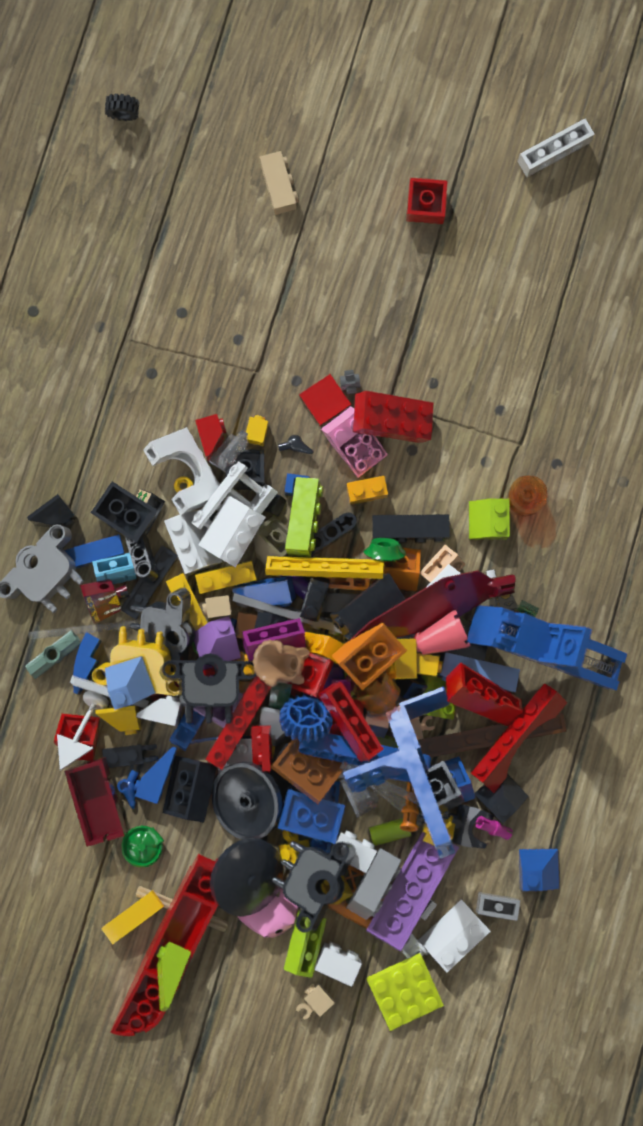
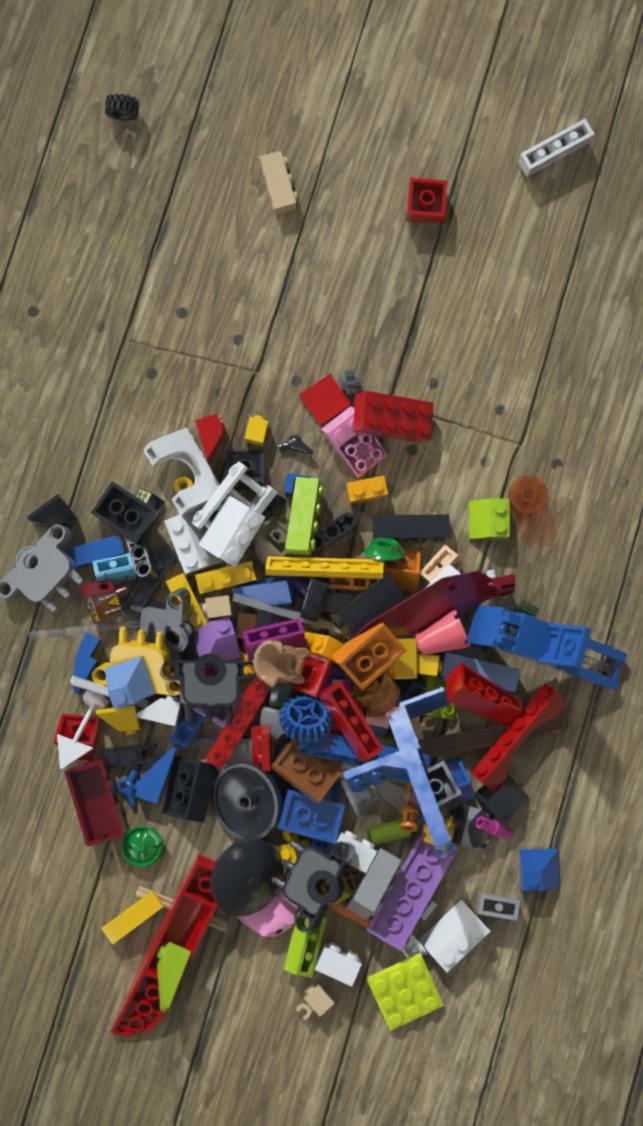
(43, 661): sand green piece -> none
(229, 450): clear bracket -> none

